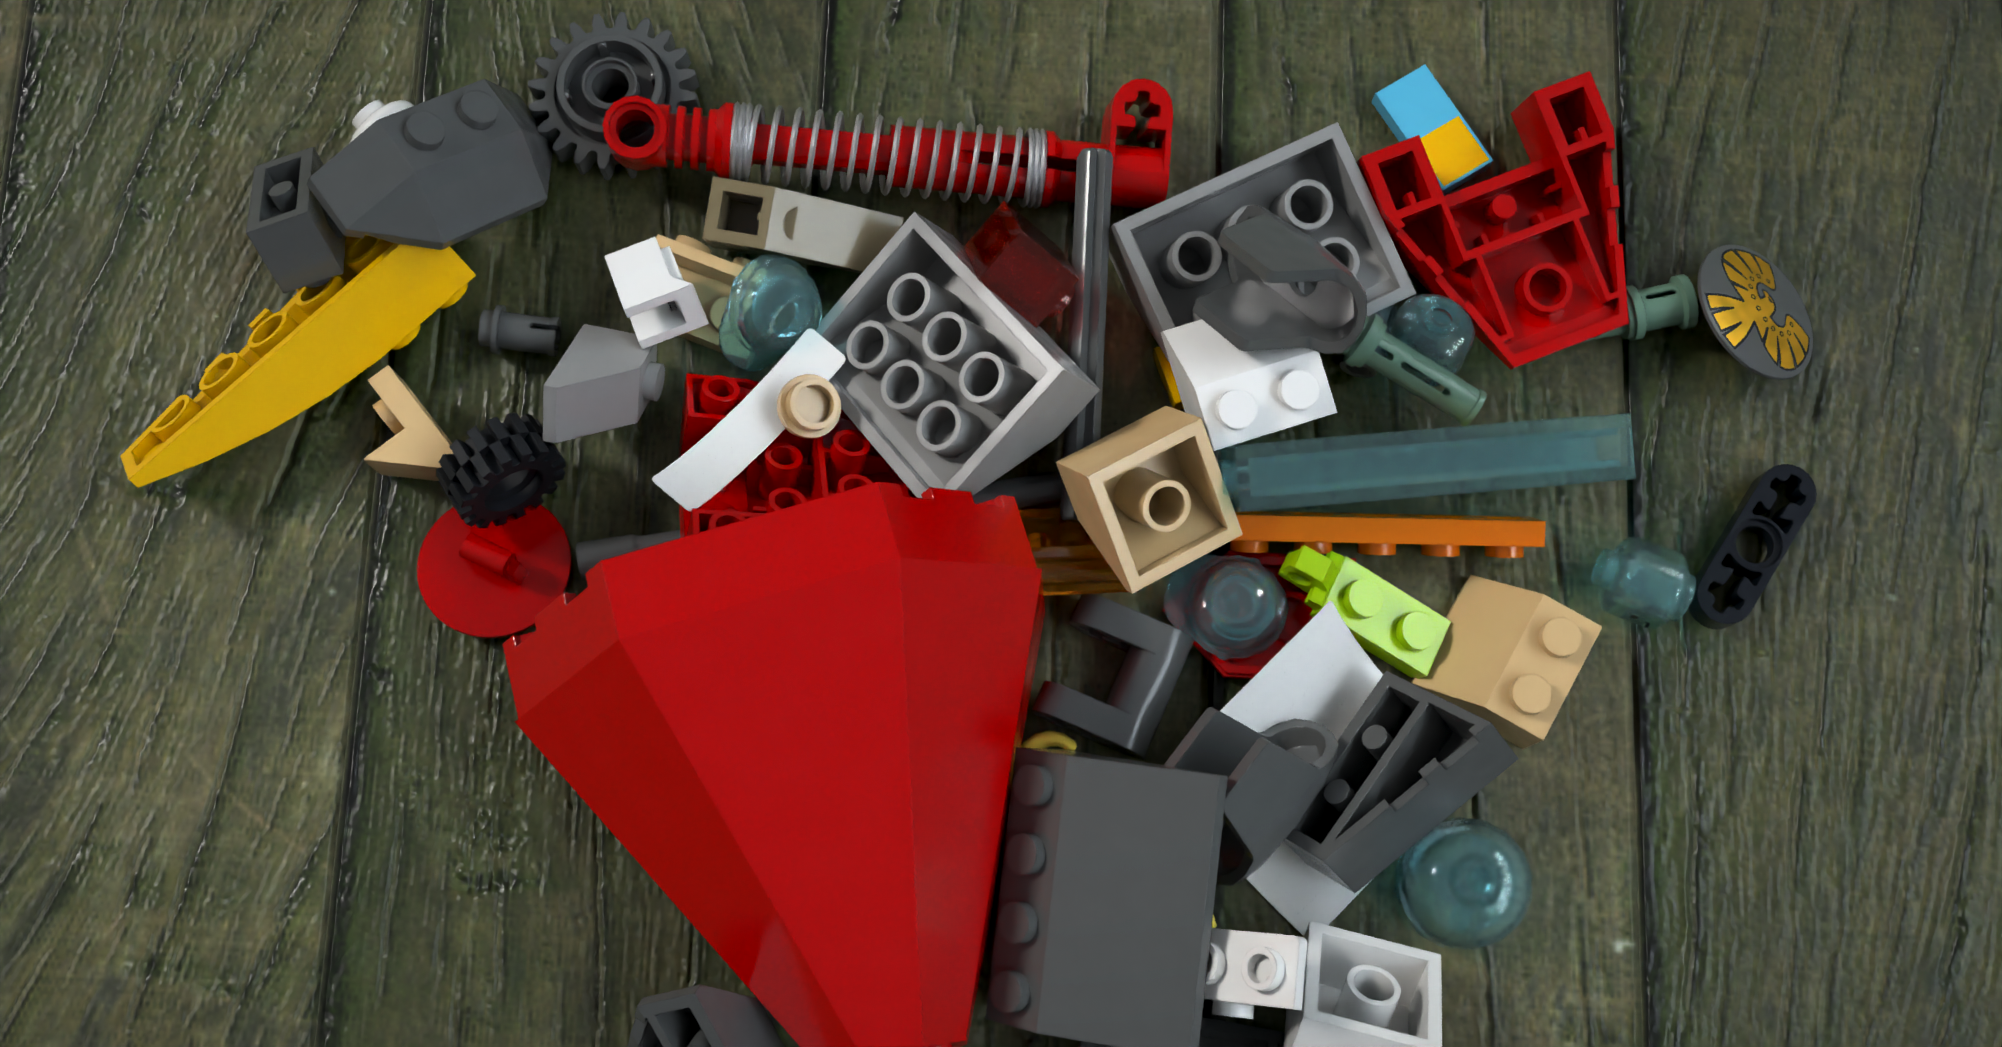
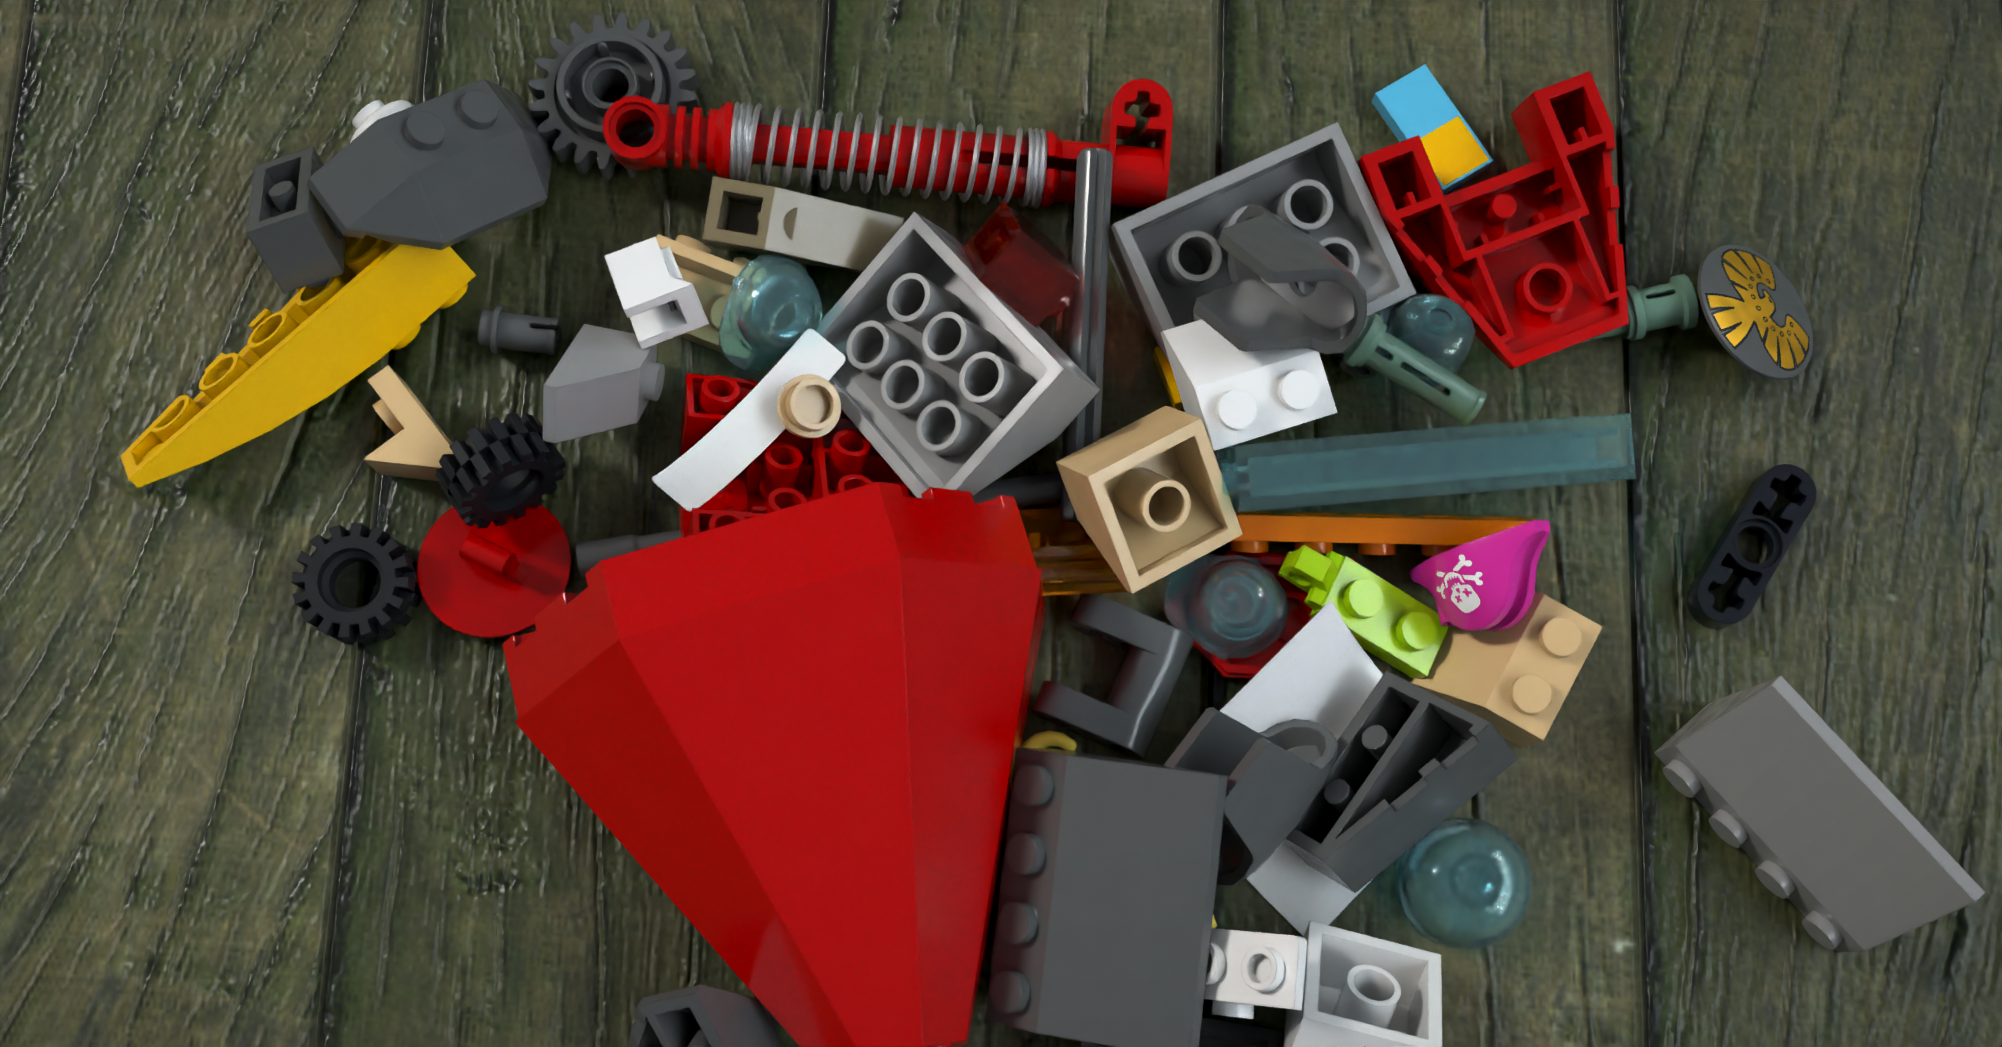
(327, 561): none -> black tyre
(1486, 580): none -> dark pink hat
(1643, 583): clear light blue head -> none
(1813, 819): none -> light grey slope

